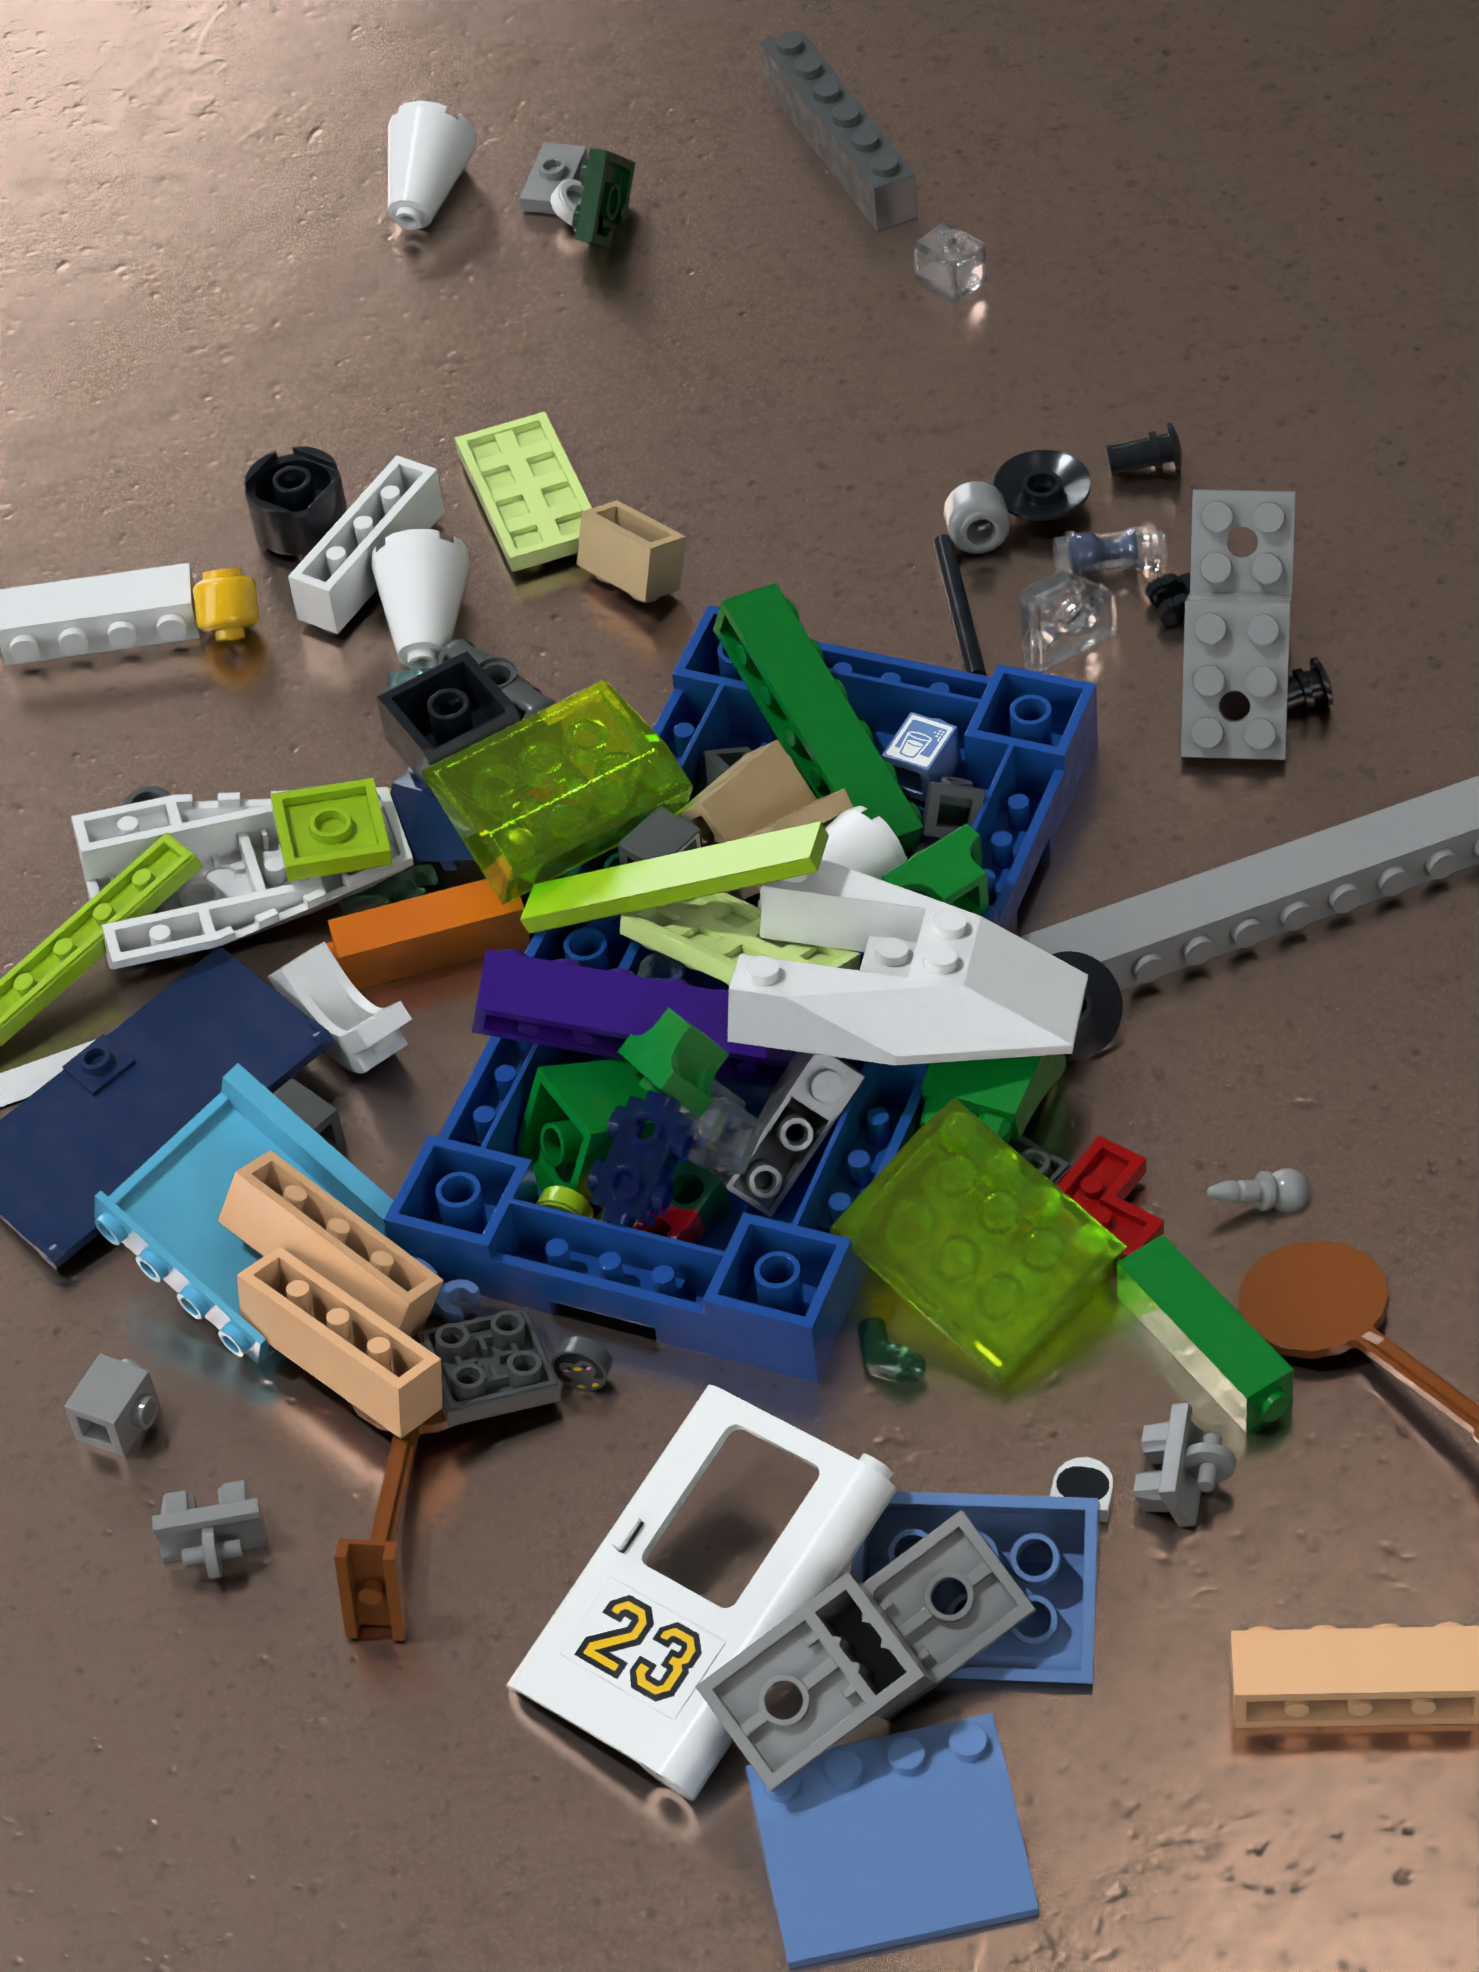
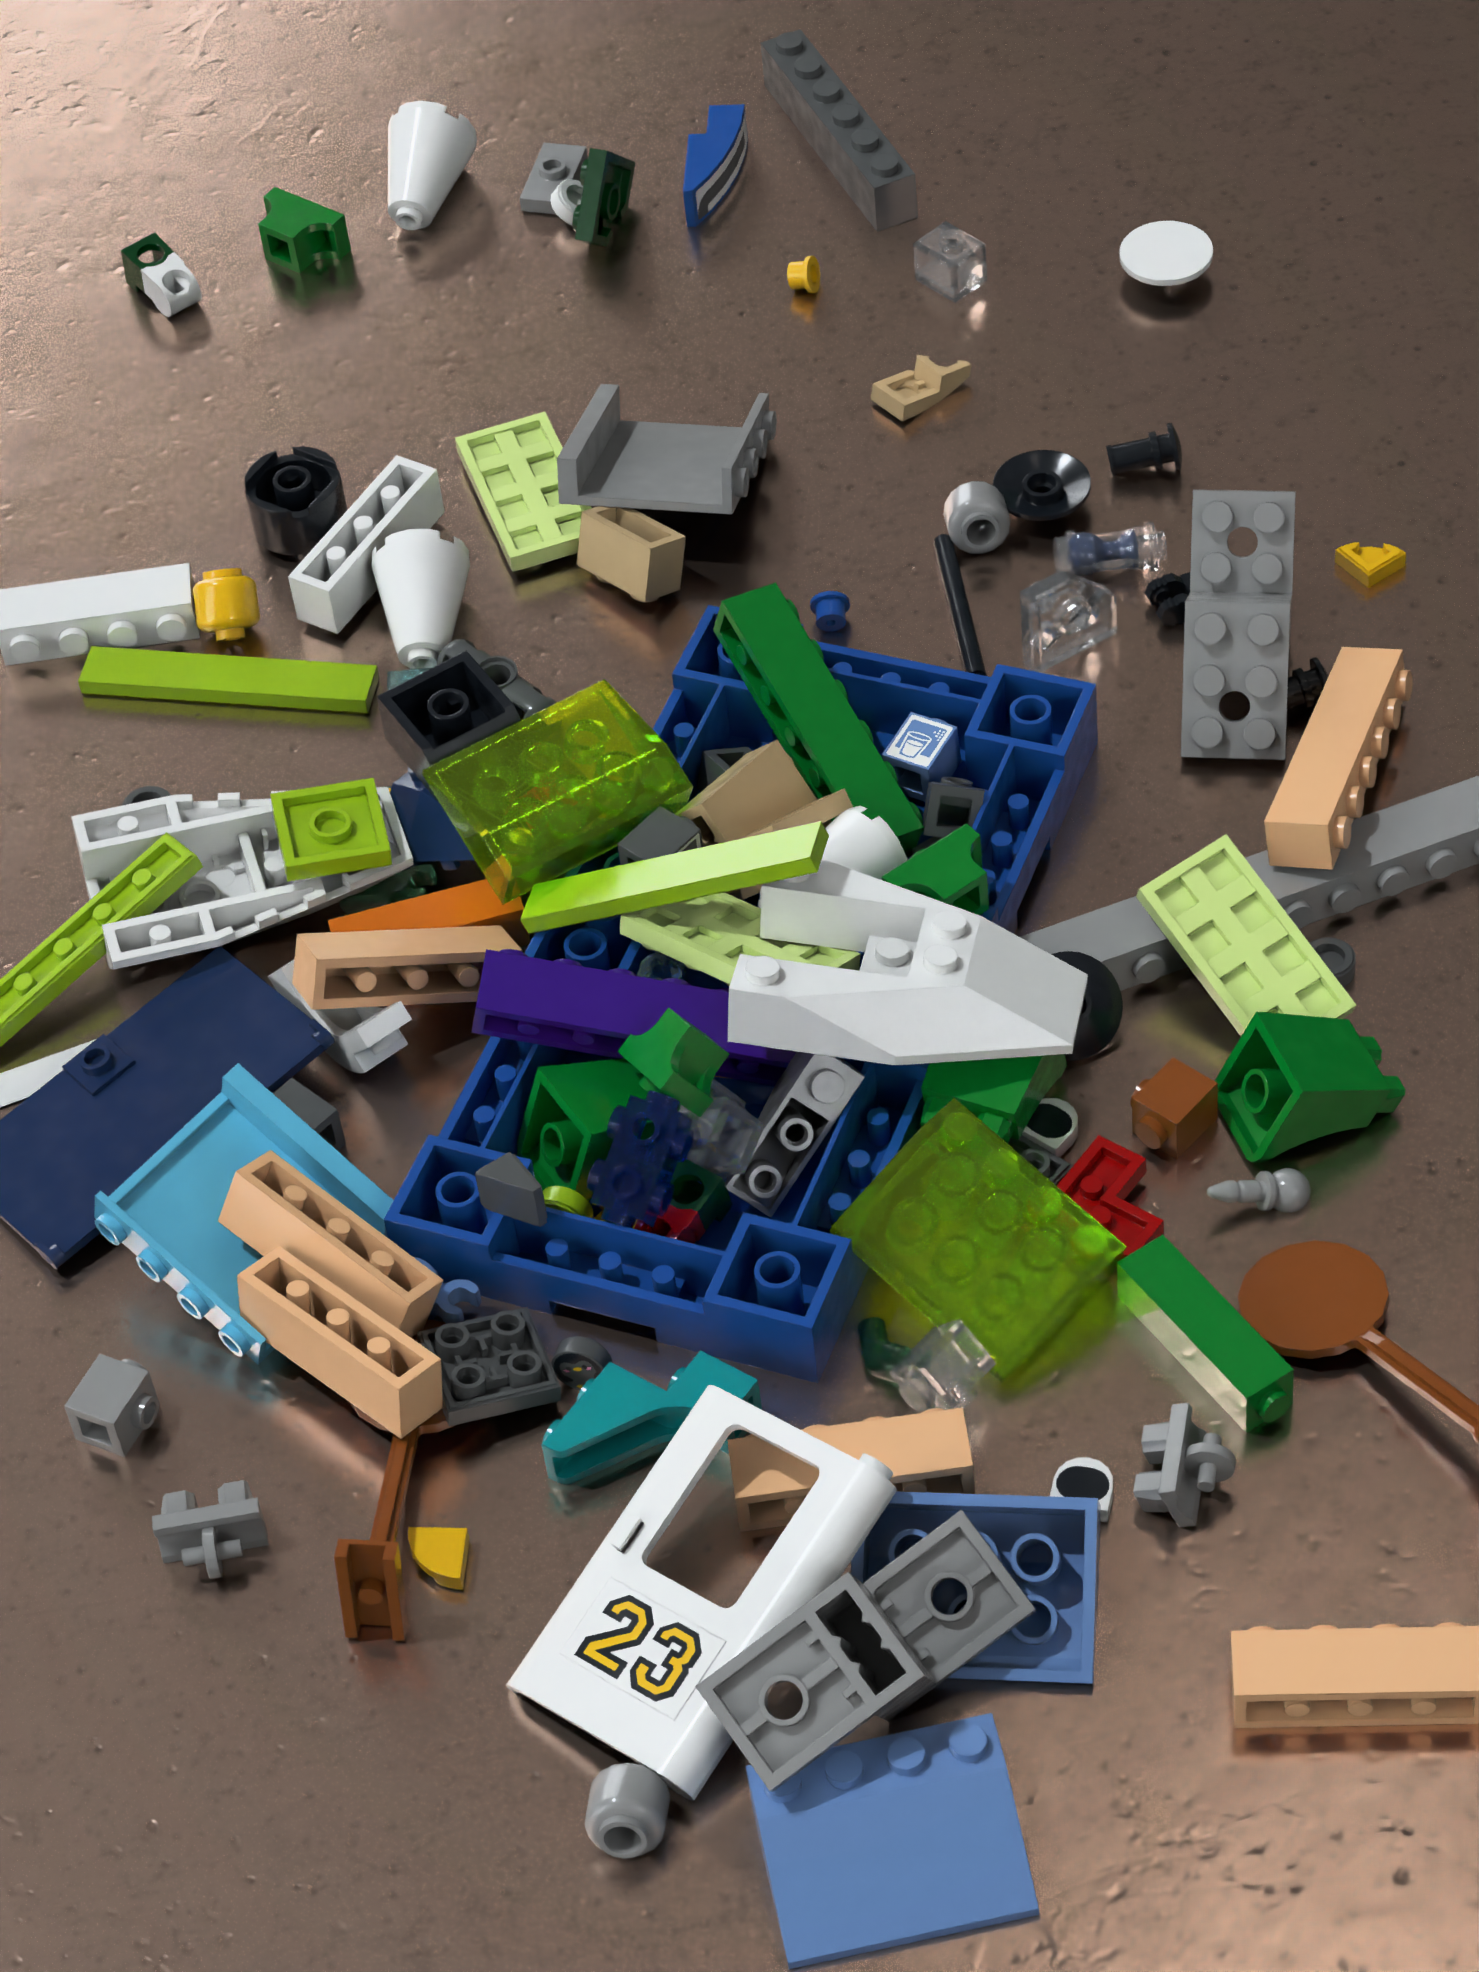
(162, 280): none -> white leg
(229, 679): none -> lime tile
(301, 231): none -> green brick
(394, 965): none -> light nougat brick
(441, 1553): none -> yellow tile
(511, 1190): none -> dark grey slope
(627, 1415): none -> teal arch
(627, 1810): none -> light grey head
(660, 463): none -> light grey panel
(714, 161): none -> blue slope
(804, 274): none -> yellow piece
(830, 610): none -> blue piece
(918, 390): none -> tan slope
(921, 1449): none -> light nougat brick
(943, 1368): none -> clear brick
(1053, 1126): none -> tile
(1166, 253): none -> white piece
(1174, 1108): none -> dark orange brick
(1240, 939): none -> yellowish green plate
(1300, 1082): none -> green hips
(1337, 758): none -> light nougat brick
(1338, 957): none -> dark grey tile
(1370, 563): none -> yellow tile

